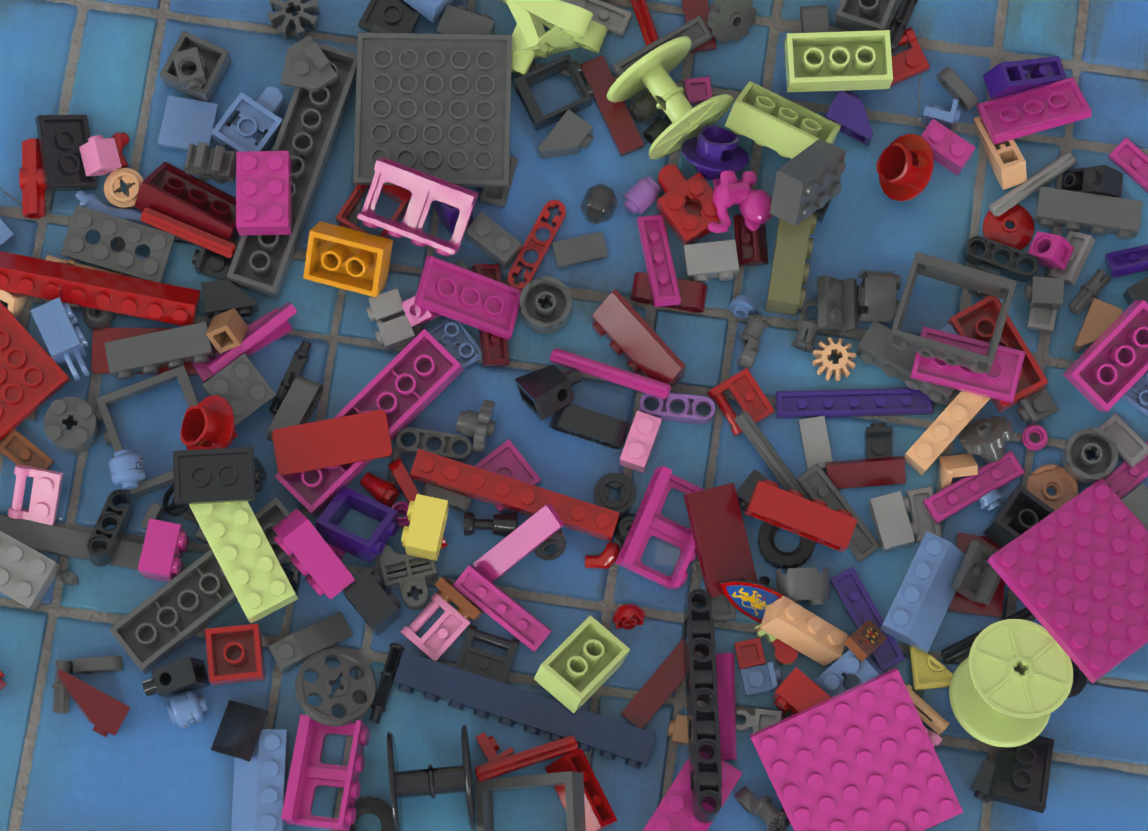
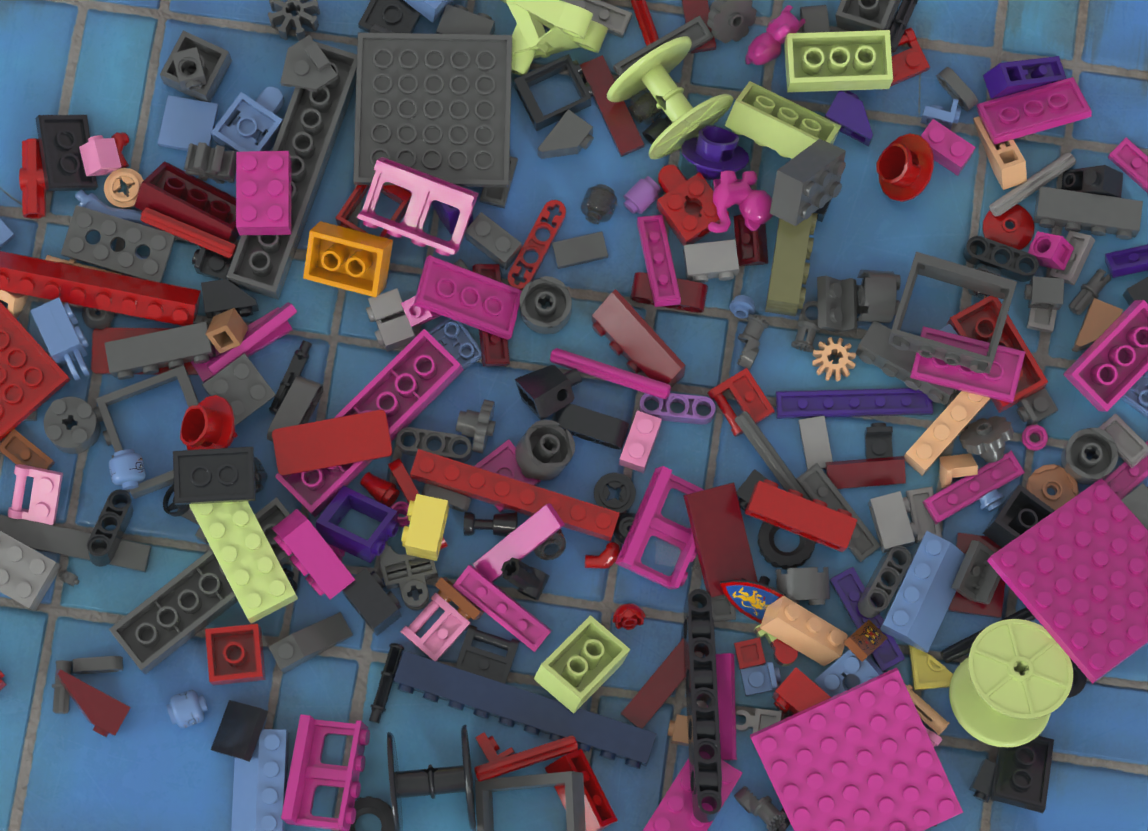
(154, 512): dark grey tile -> none
(163, 550): dark pink brick -> none
(177, 678): black torso -> none
(343, 695): dark grey wedge -> none
(527, 579): none -> black piece
(544, 450): none -> dark grey brick
(698, 90): dark pink tile -> none
(768, 44): none -> dark pink animal
(892, 574): none -> dark grey beam

